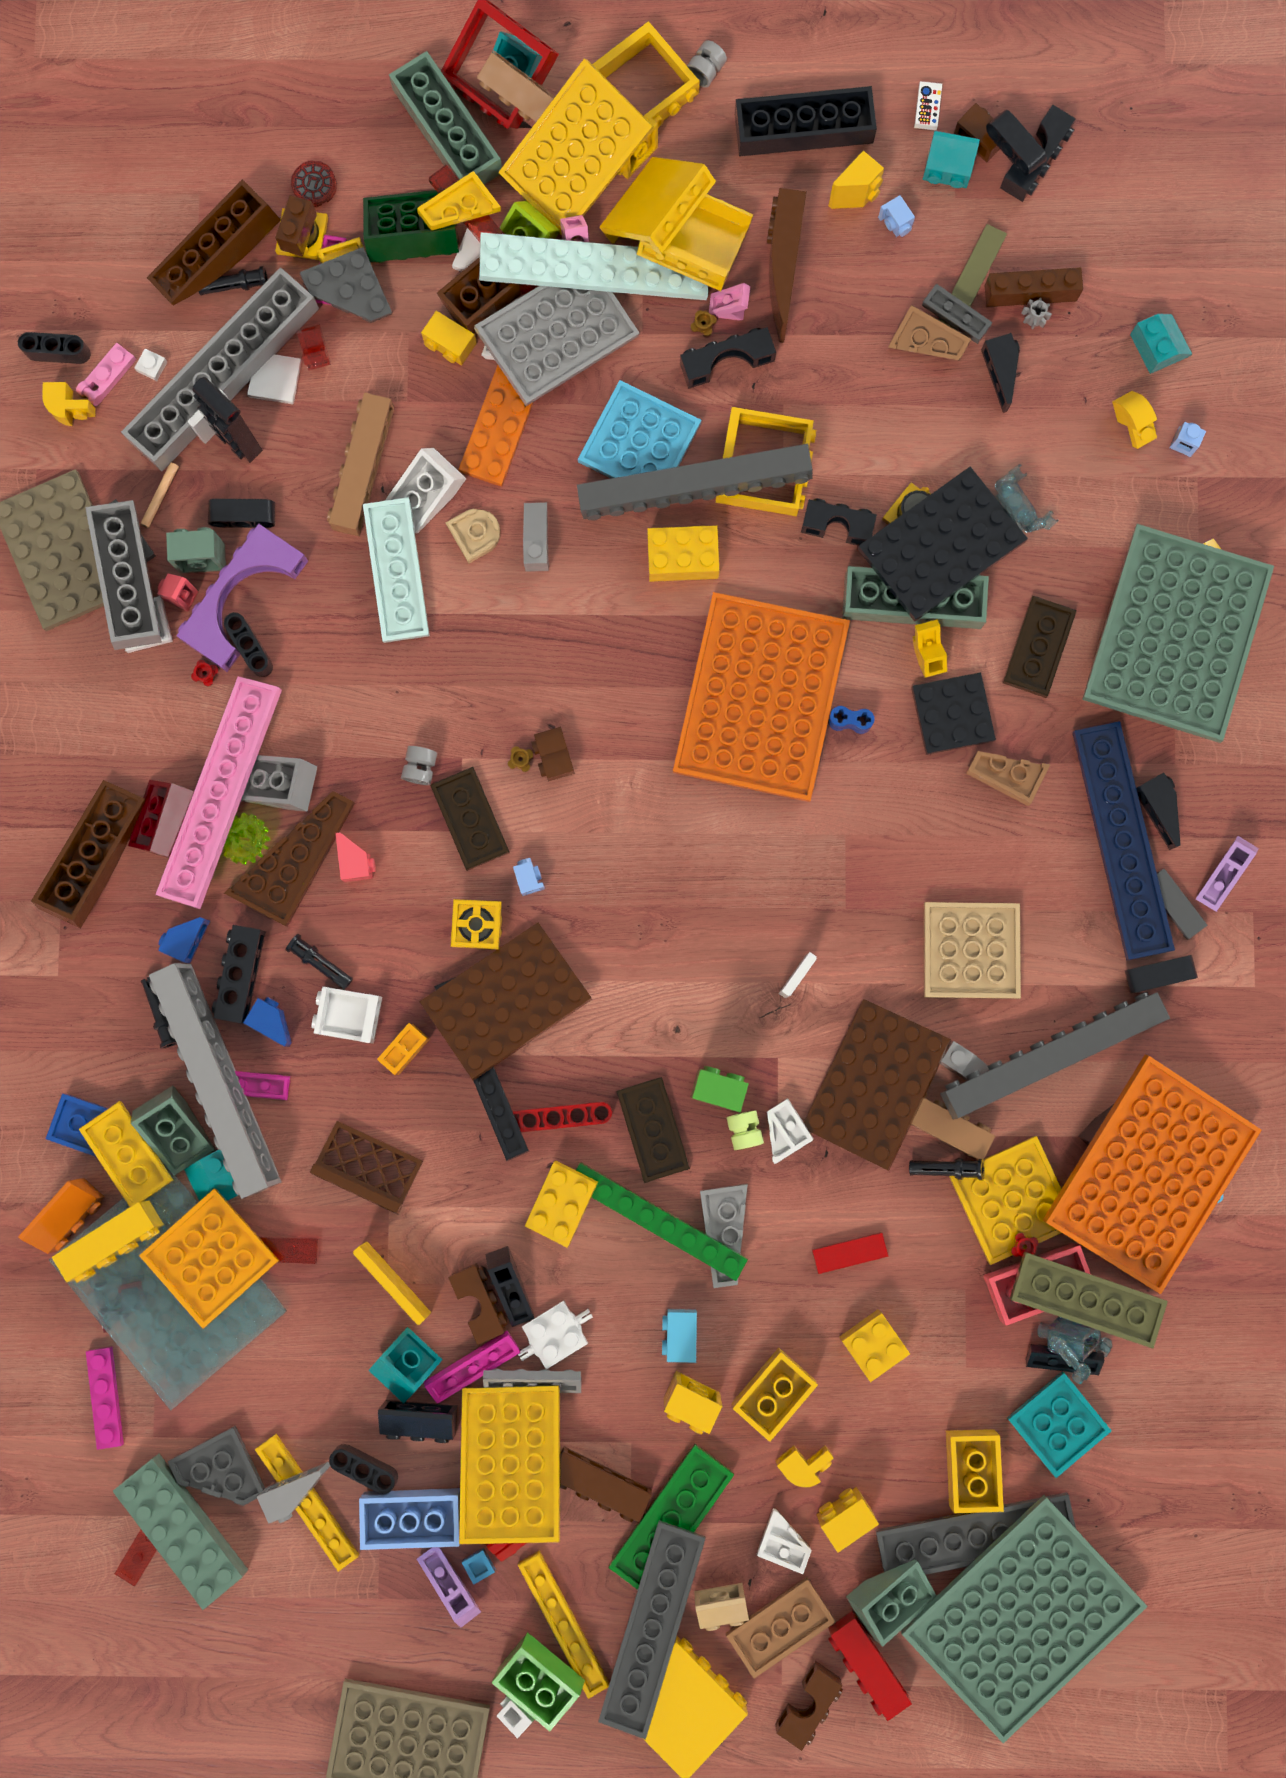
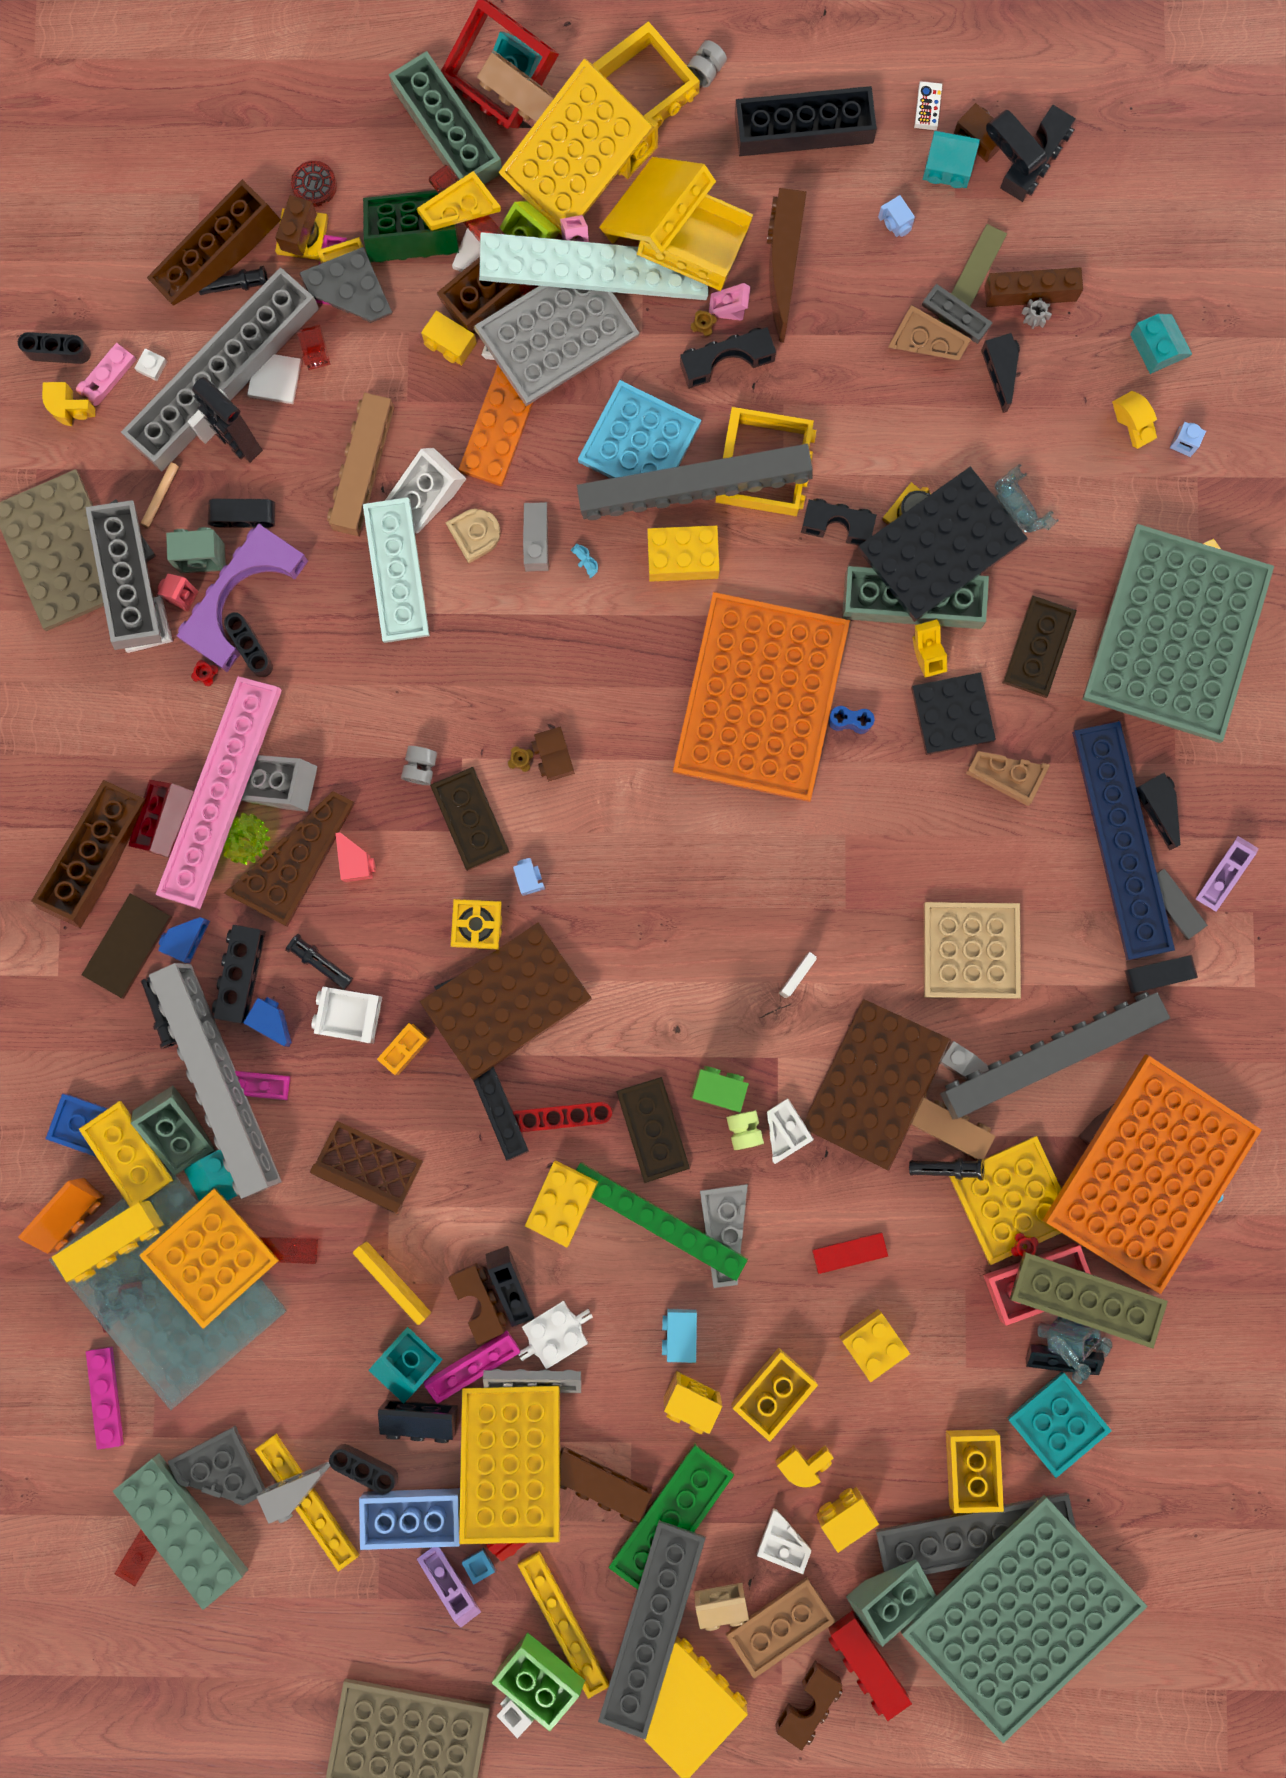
(126, 946): none -> dark brown tile
(588, 562): none -> medium azure piece
(857, 183): yellow slope -> none

